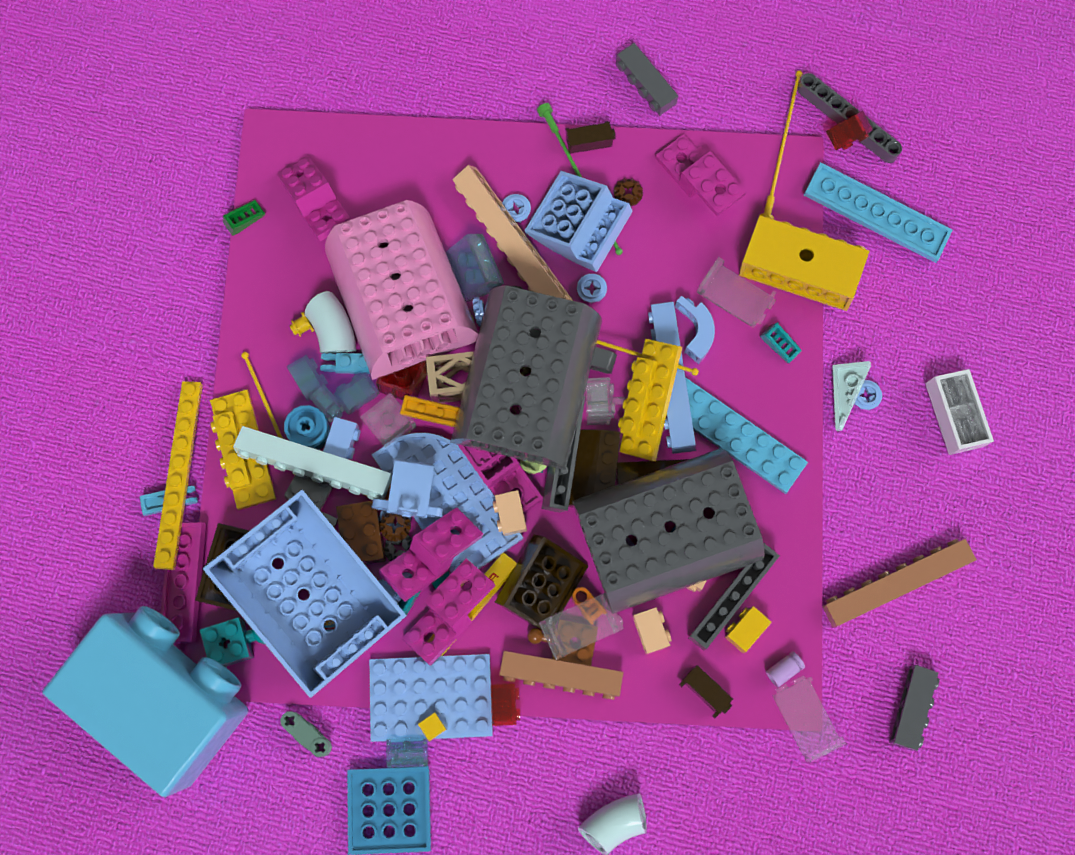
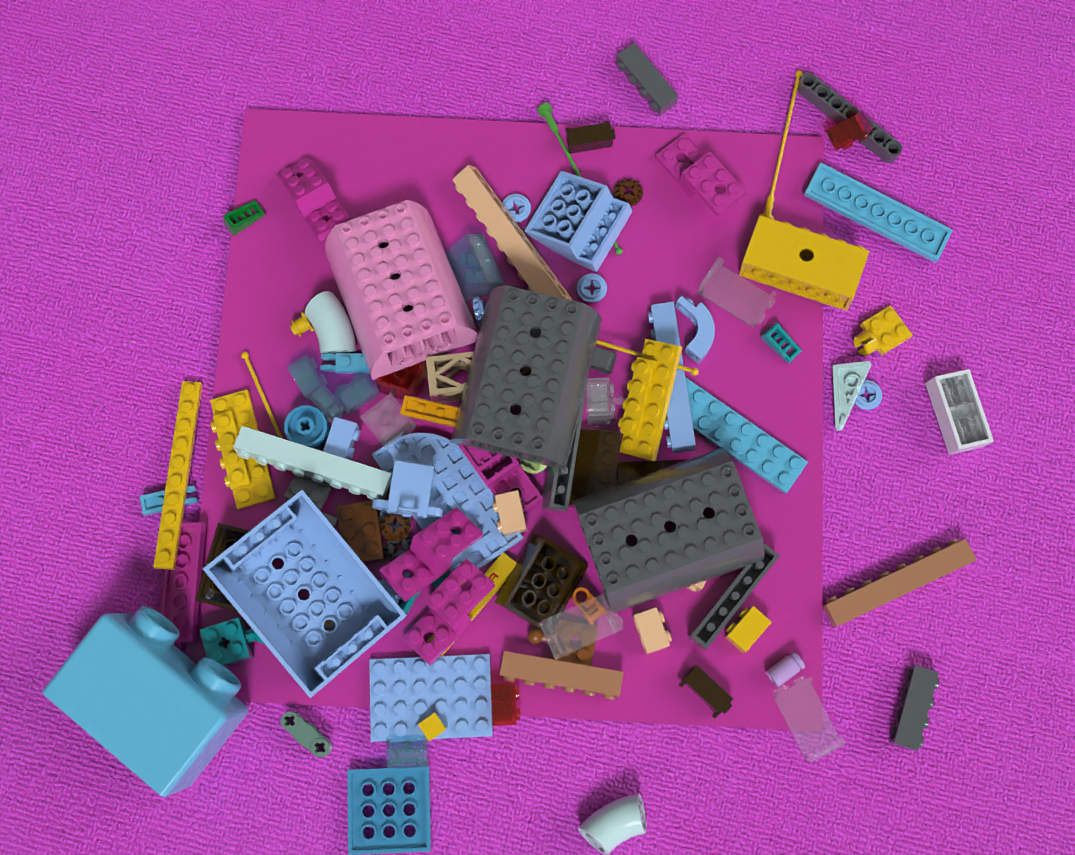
(882, 333): none -> yellow plate

